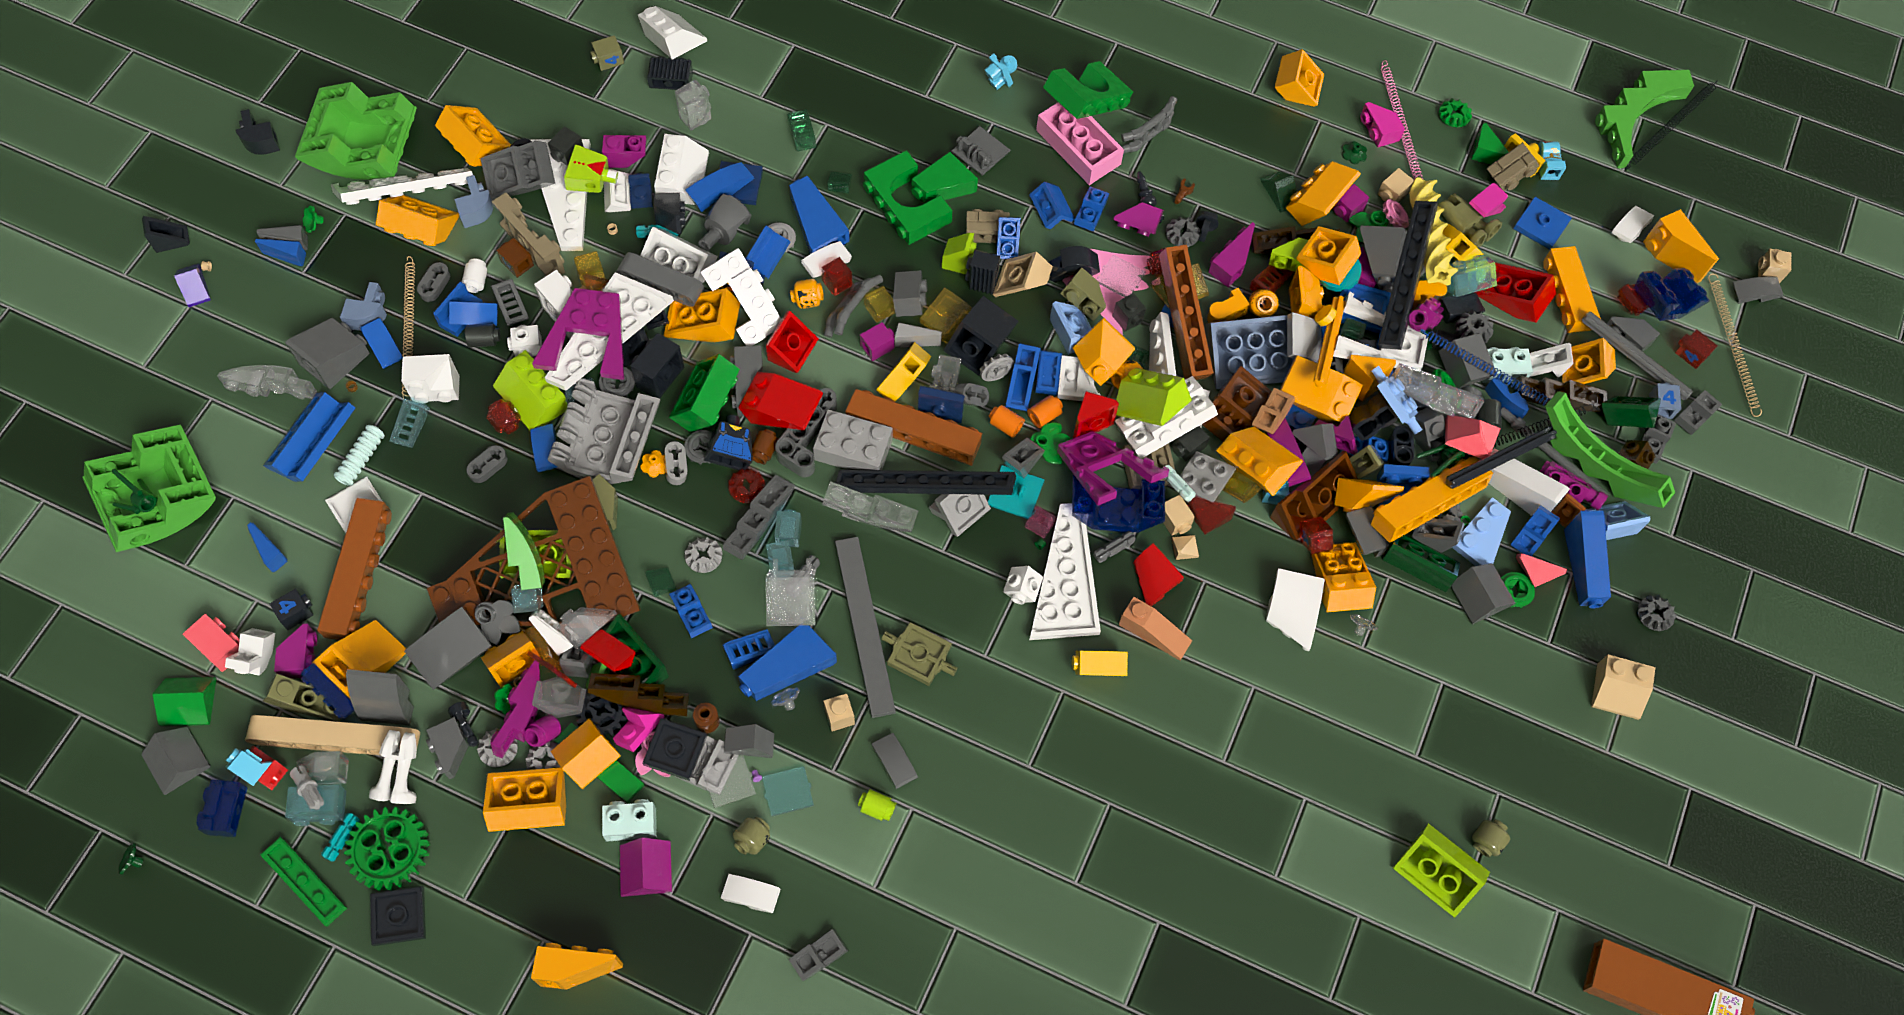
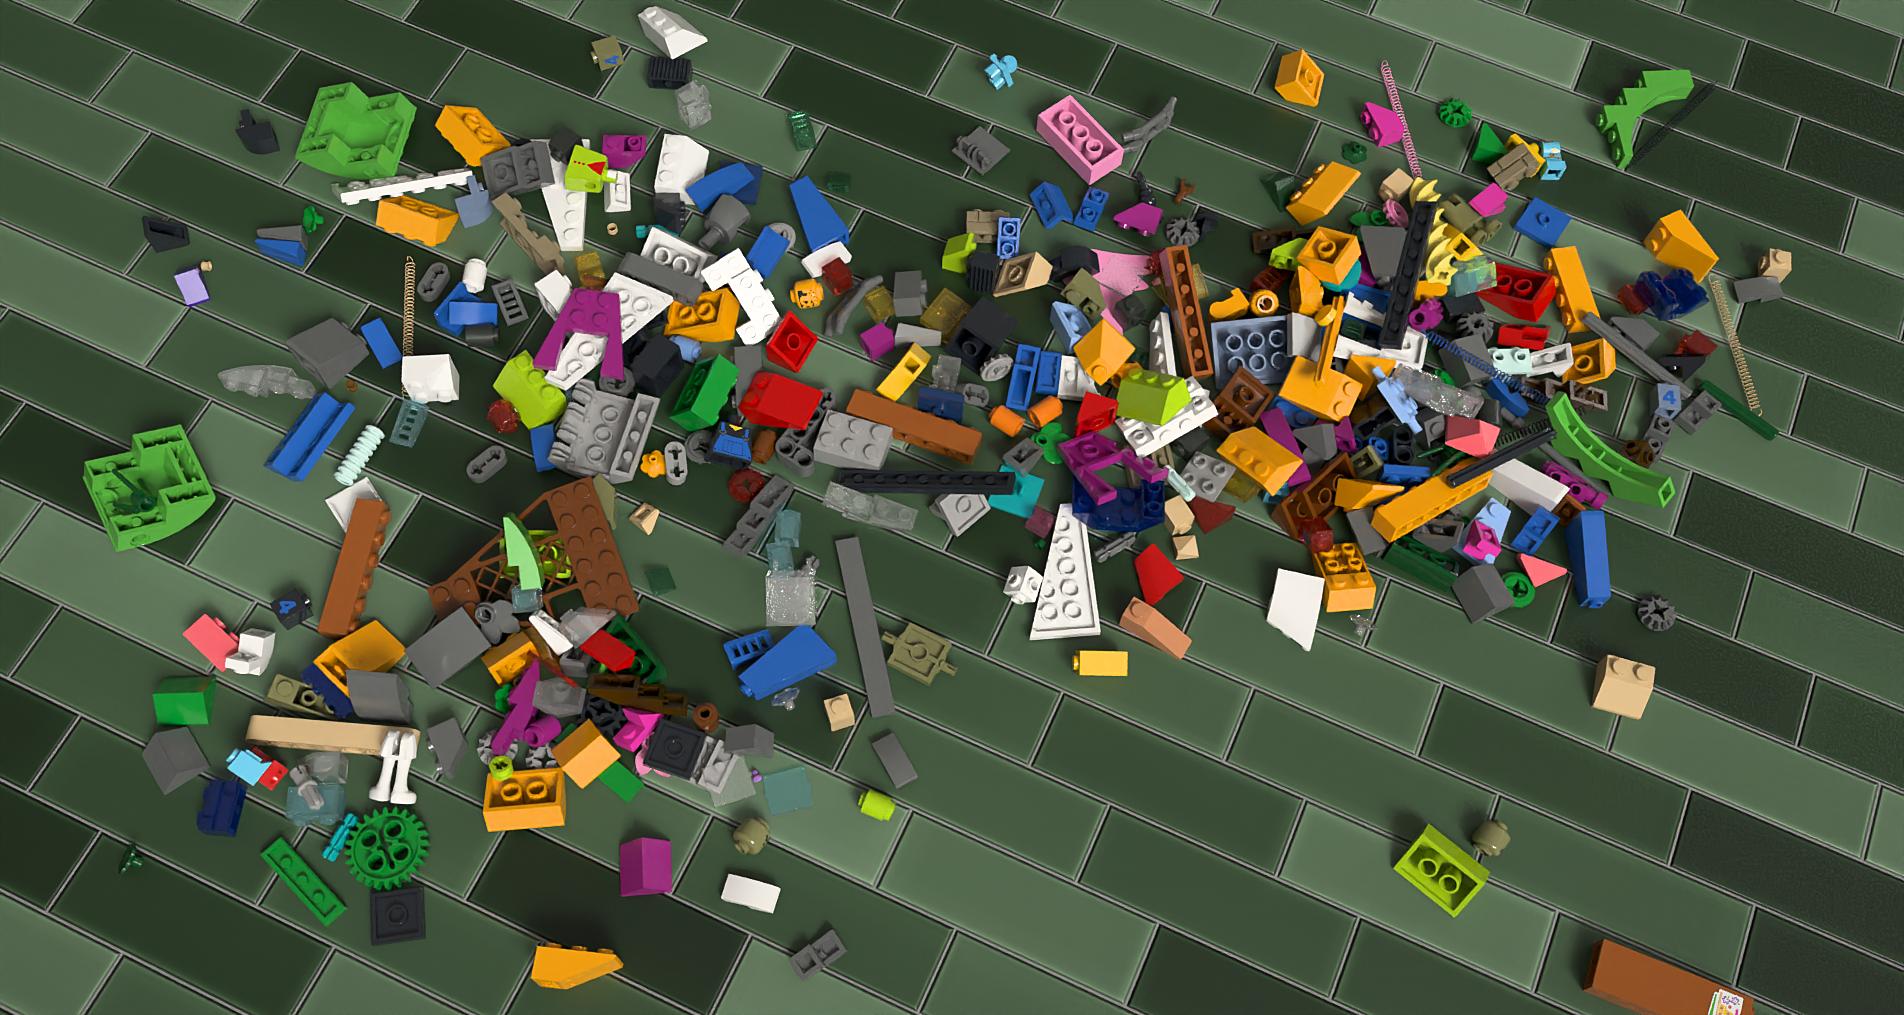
(268, 551): blue slope -> none
(296, 652): magenta slope -> none
(359, 313): sand blue brick -> none
(460, 711): black piece -> none
(498, 773): none -> lime bush
(515, 257): reddish brown brick -> none
(525, 338): white brick -> none
(629, 821): light aqua brick -> none
(640, 191): dark blue bracket -> none
(645, 517): none -> tan slope
(689, 348): none -> medium blue brick
(691, 611): blue slope -> none
(703, 564): light grey gear -> none
(910, 222): green arch -> none
(944, 178): green slope -> none
(1101, 92): green arch -> none
(1231, 261): magenta slope -> none
(1274, 411): medium nougat slope -> none
(1350, 203): magenta brick -> none
(1481, 541): none -> dark pink slope
(1524, 336): none -> red slope
(1622, 519): light blue slope -> none
(1631, 411): dark green slope -> none
(1632, 224): white slope -> none
(1689, 361): none -> black slope
(1740, 411): none -> dark green axle

